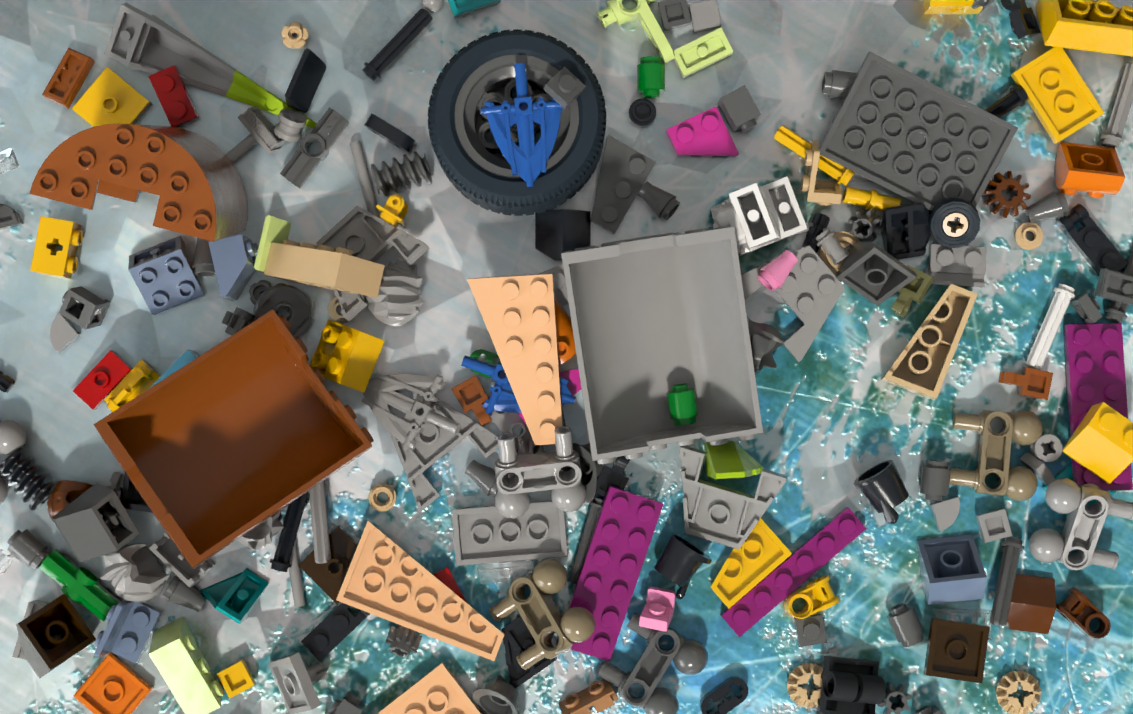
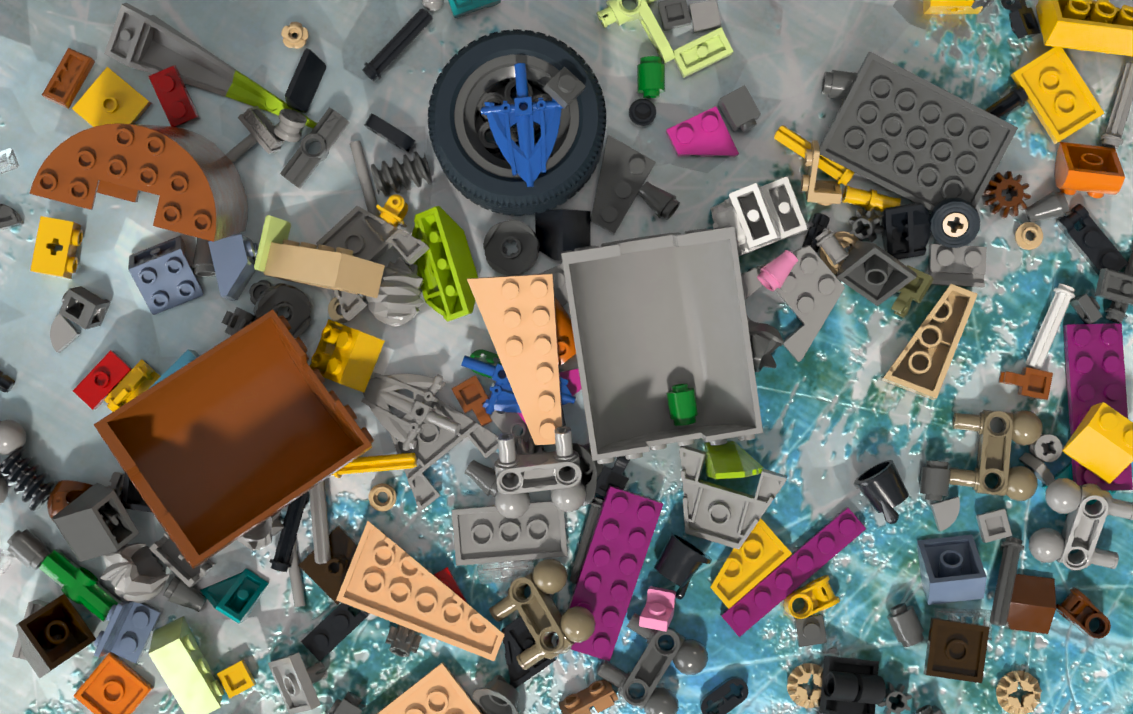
(379, 463): none -> yellow axle
(444, 264): none -> lime wedge
(527, 245): none -> dark grey plate

